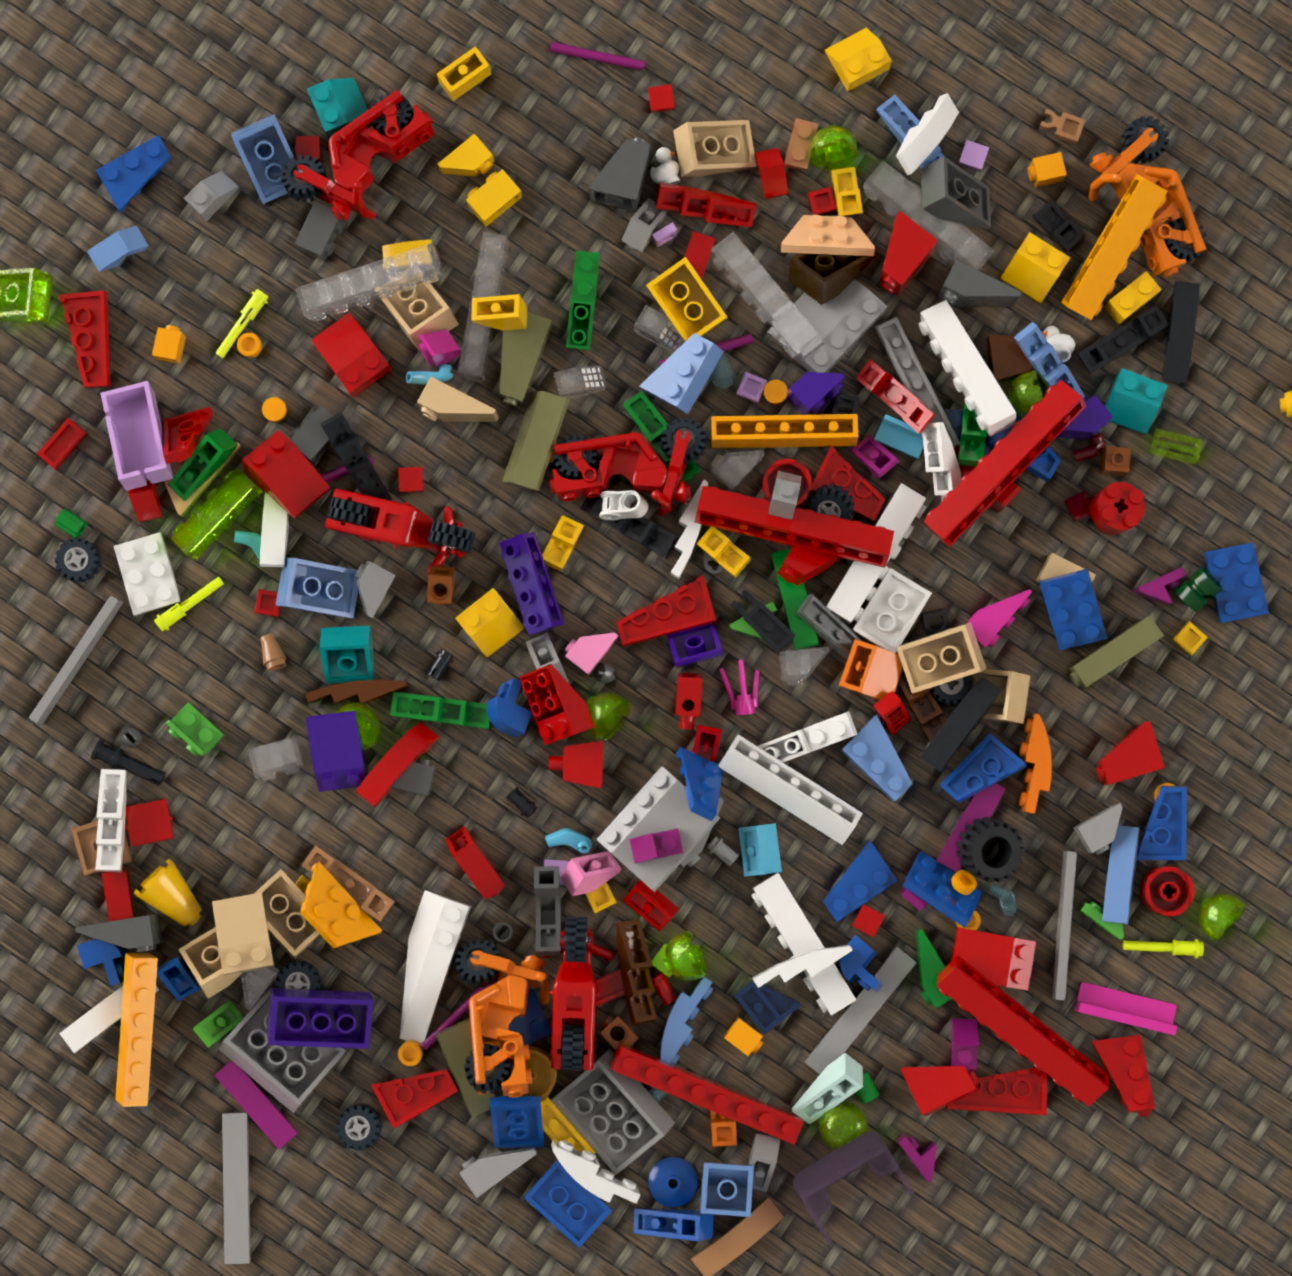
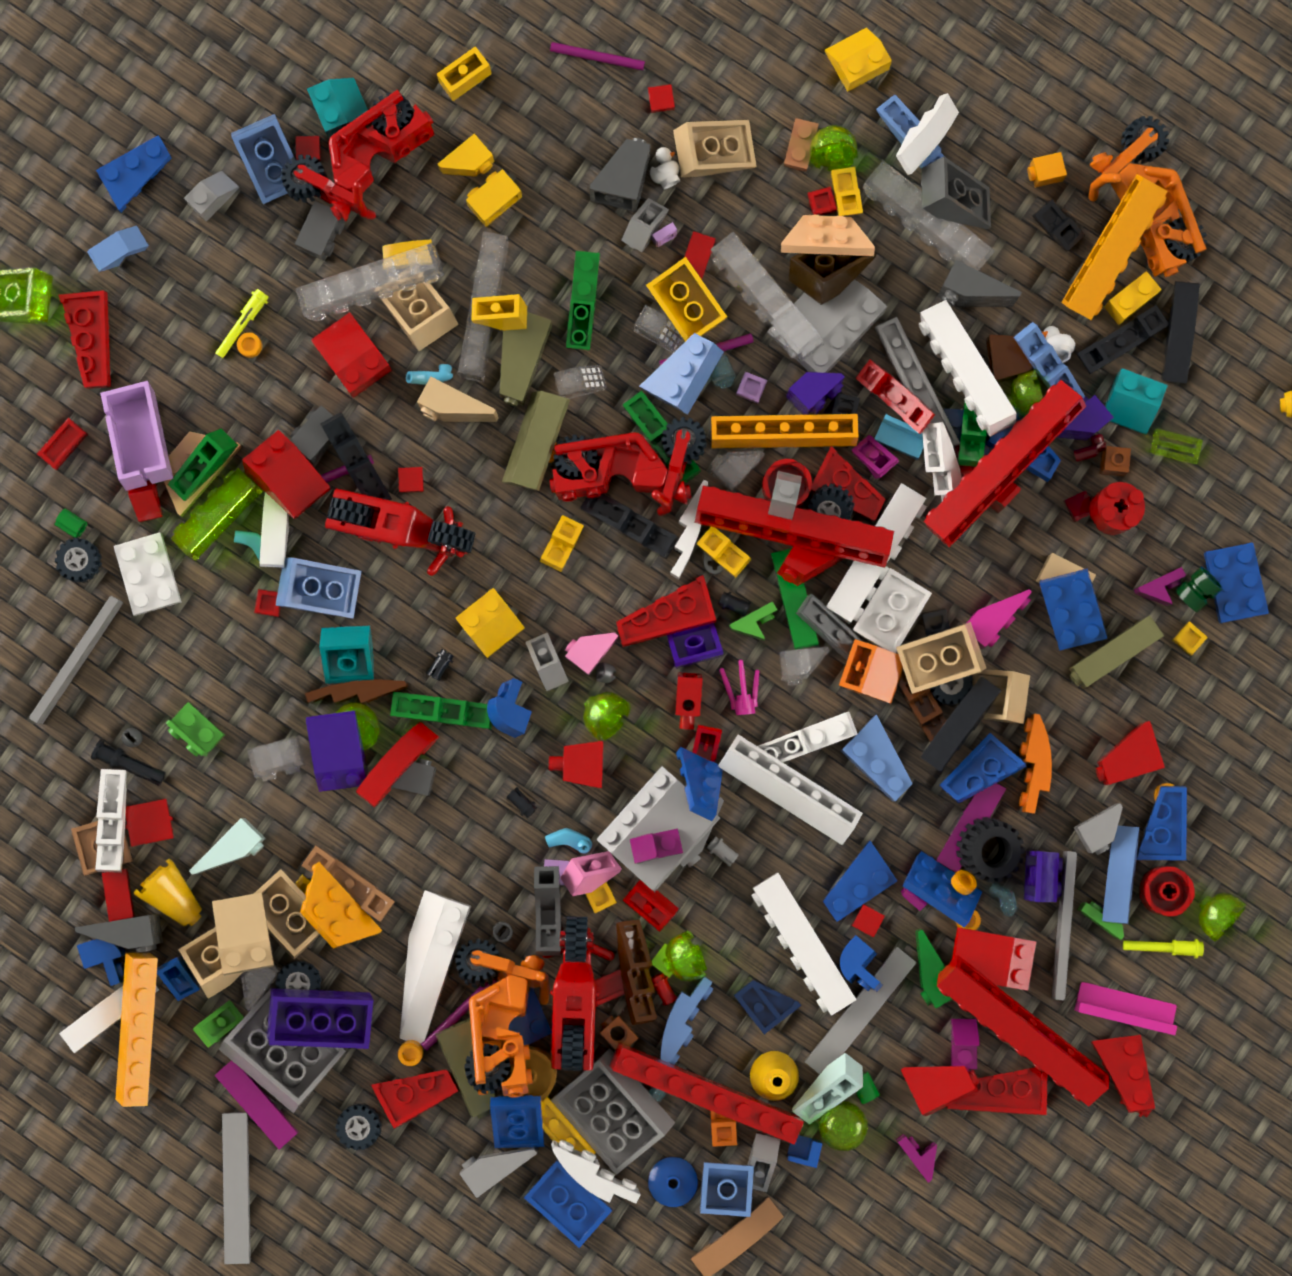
(169, 344): light orange brick -> none
(178, 611): neon yellow pin -> none
(184, 433): red wing -> none
(234, 845): none -> light aqua slope
(272, 653): medium nougat cone -> none
(274, 409): light orange tile -> none
(372, 586): light grey slope -> none
(438, 347): dark pink slope -> none
(442, 576): dark orange brick -> none
(475, 863): red slope -> none
(531, 583): dark purple brick -> none
(555, 705): red slope -> none
(617, 505): white piece -> none
(673, 1223): blue slope -> none
(705, 204): red slope -> none
(734, 603): none -> black pin
(744, 1037): light orange brick -> none
(760, 850): medium azure panel -> none
(764, 623): black hinge -> none
(771, 173): red slope -> none
(773, 1065): none -> yellow cone
(775, 392): light orange tile -> none
(805, 1151): none -> blue panel
(812, 962): white slope -> none
(840, 1163): clear purple windscreen -> none
(892, 712): red slope -> none
(906, 254): red slope -> none
(973, 155): lavender tile -> none
(1035, 268): yellow slope -> none
(1042, 876): none -> dark purple slope
(1066, 127): medium nougat plate -> none

